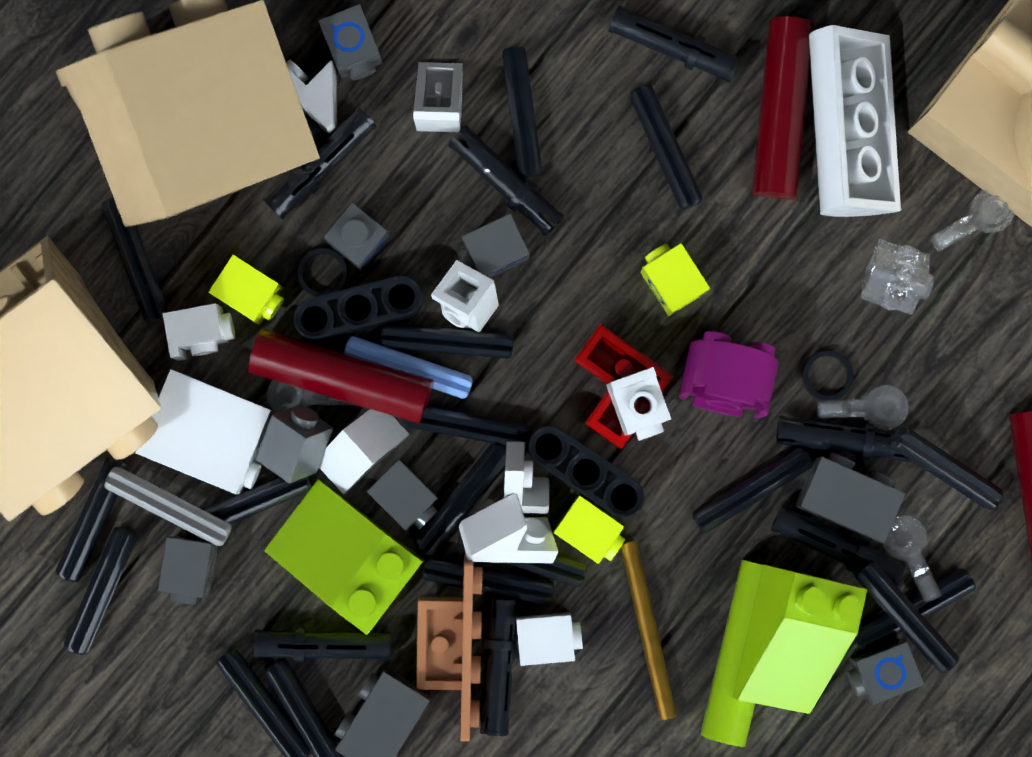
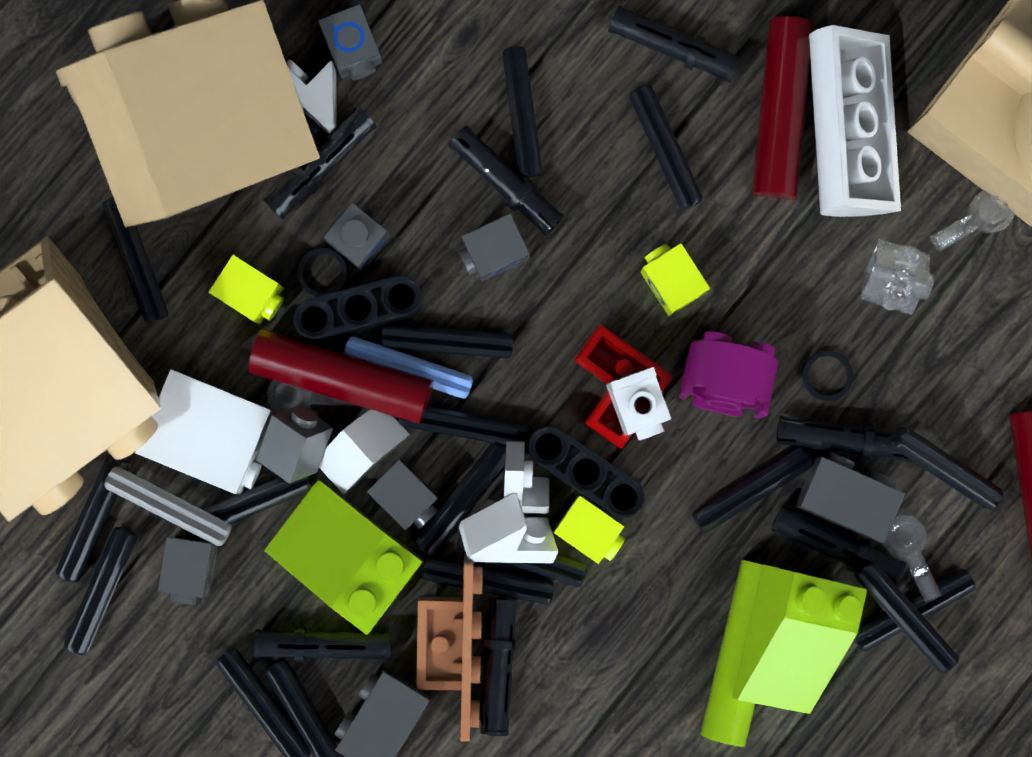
(197, 330): white brick -> none
(438, 97): white slope -> none
(462, 303): white brick -> none
(548, 638): white brick -> none
(648, 630): pearl gold bar -> none
(883, 407): clear plate -> none
(884, 672): dark grey brick -> none

